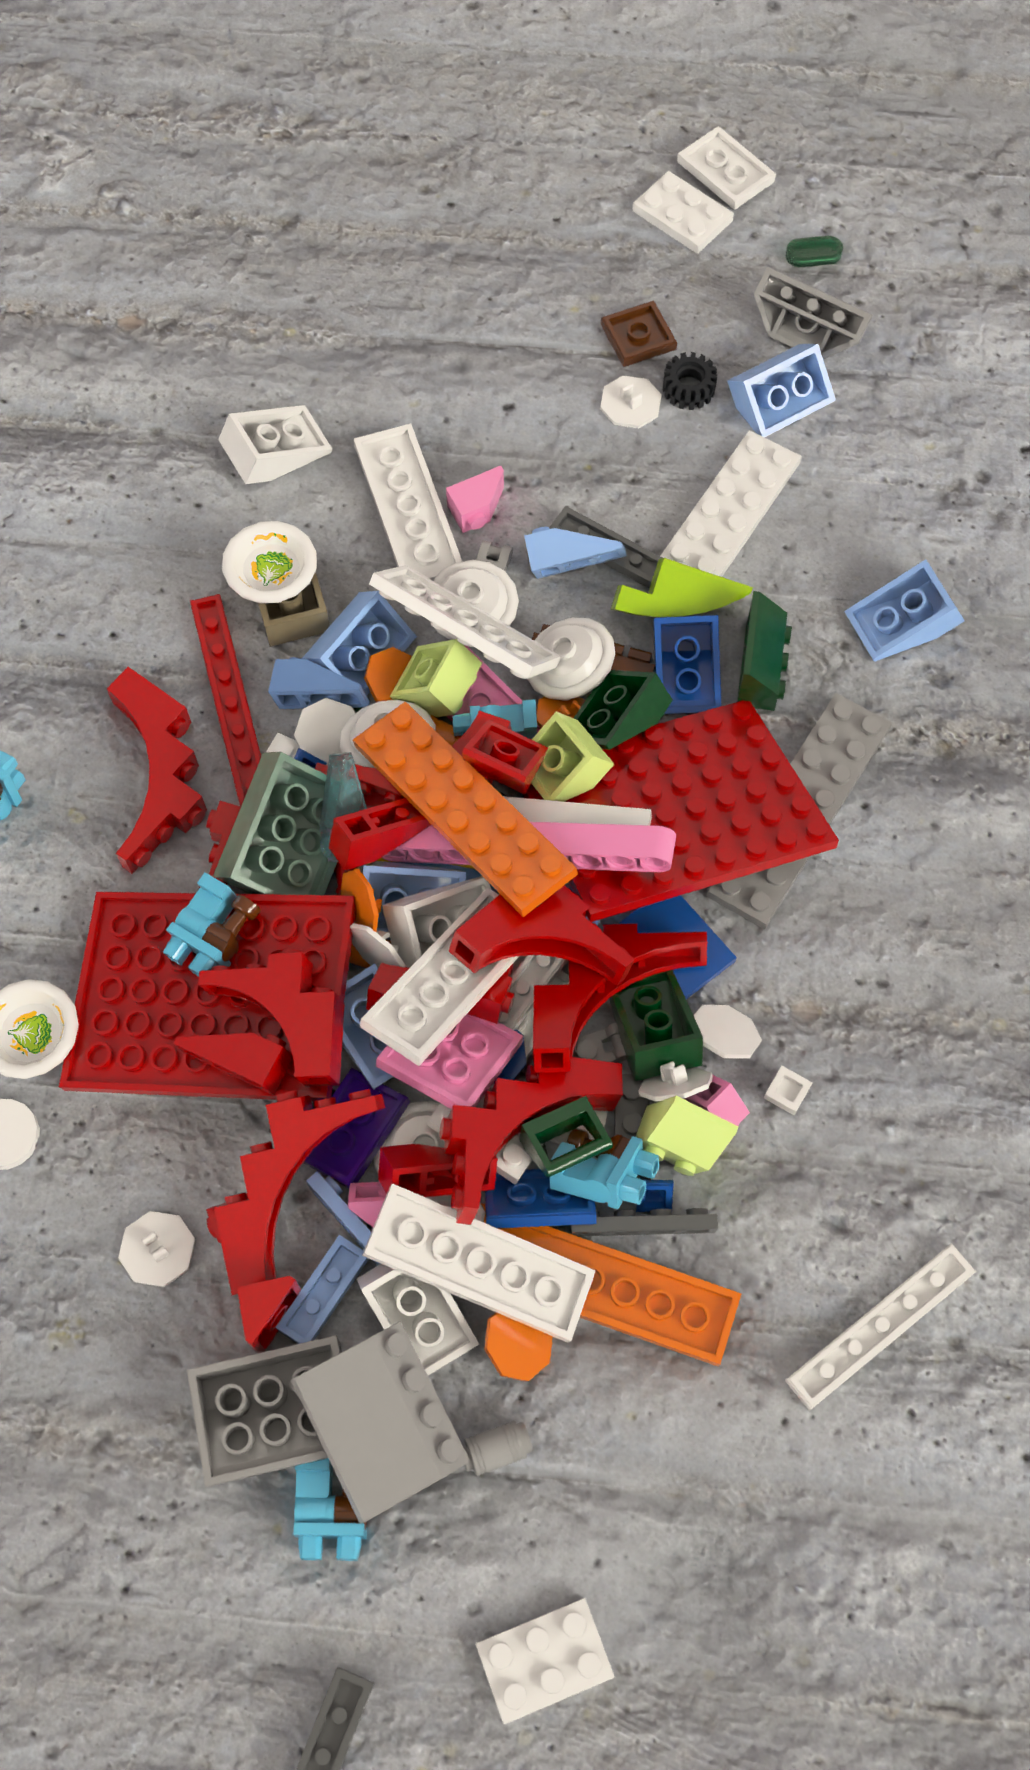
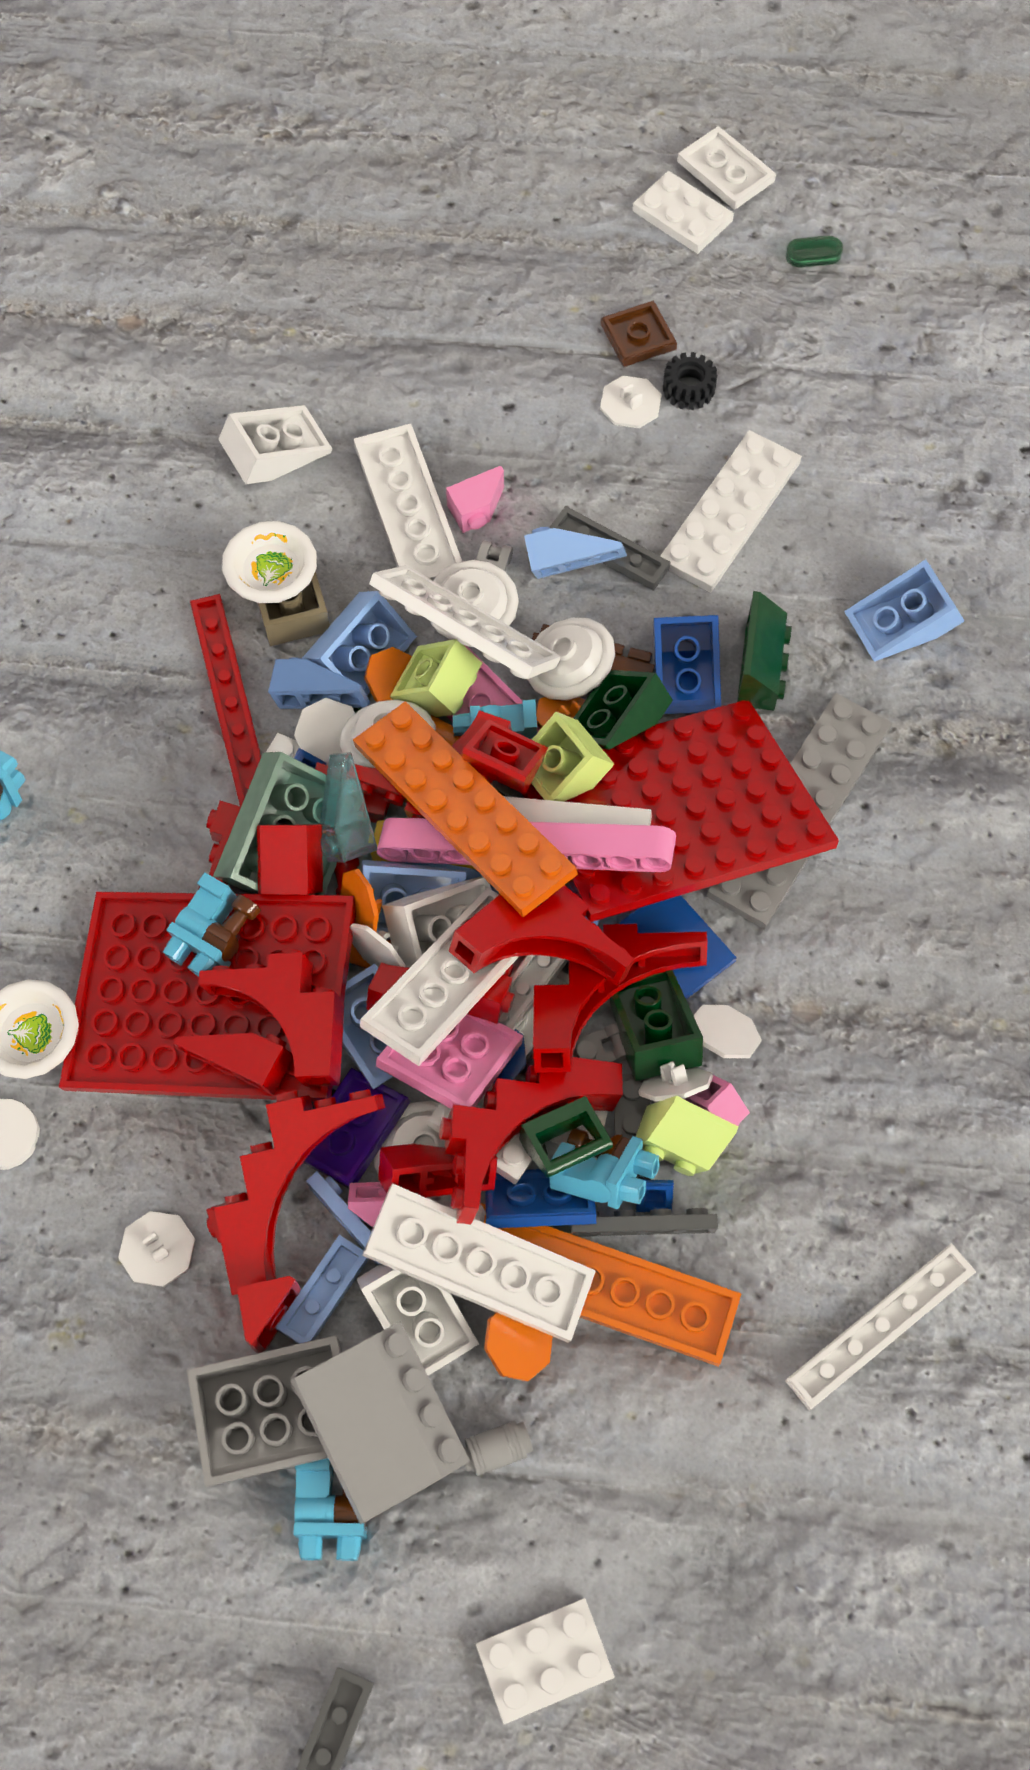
(171, 763): red arch -> none
(290, 859): none -> red slope
(374, 832): red slope -> none
(679, 592): lime slope -> none
(782, 389): light blue slope -> none
(787, 1090): white plate -> none
(805, 315): light grey wedge -> none

